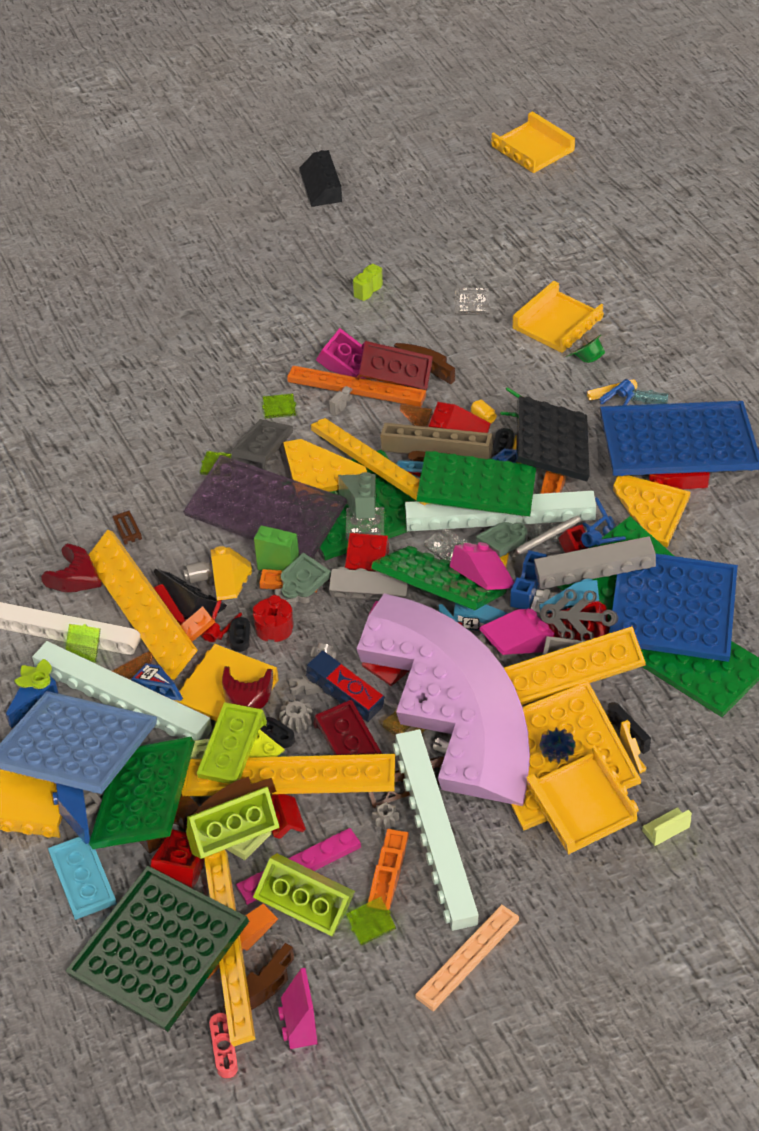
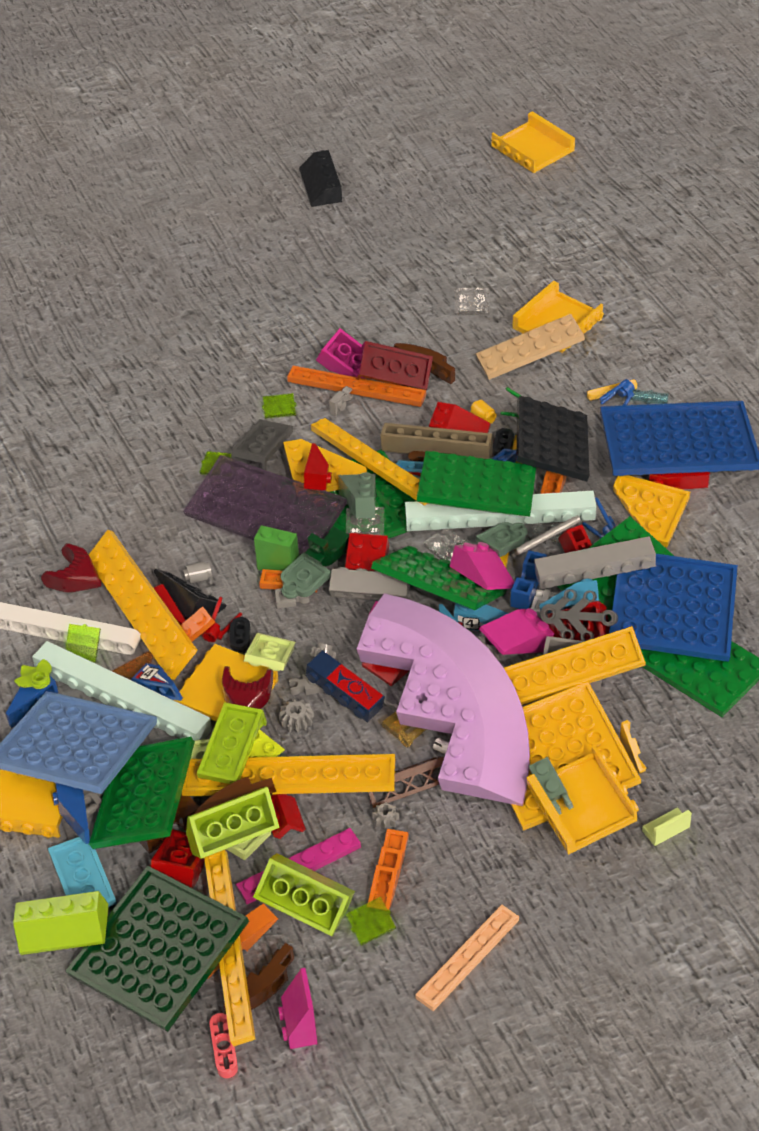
(60, 922): none -> lime slope
(132, 537): reddish brown tile -> none
(229, 572): yellow wedge -> none
(269, 652): none -> yellowish green plate
(273, 619): red brick -> none
(279, 732): black plate -> none
(316, 470): none -> red slope
(329, 549): none -> dark green arch
(346, 730): dark red plate -> none
(367, 282): lime brick -> none
(416, 415): clear orange tile -> none
(436, 831): light aqua brick -> none
(530, 346): none -> tan plate
(551, 783): none -> sand green hinge
(557, 745): gear -> none
(590, 351): green piece -> none
(594, 537): blue plant -> none
(617, 714): black plate -> none

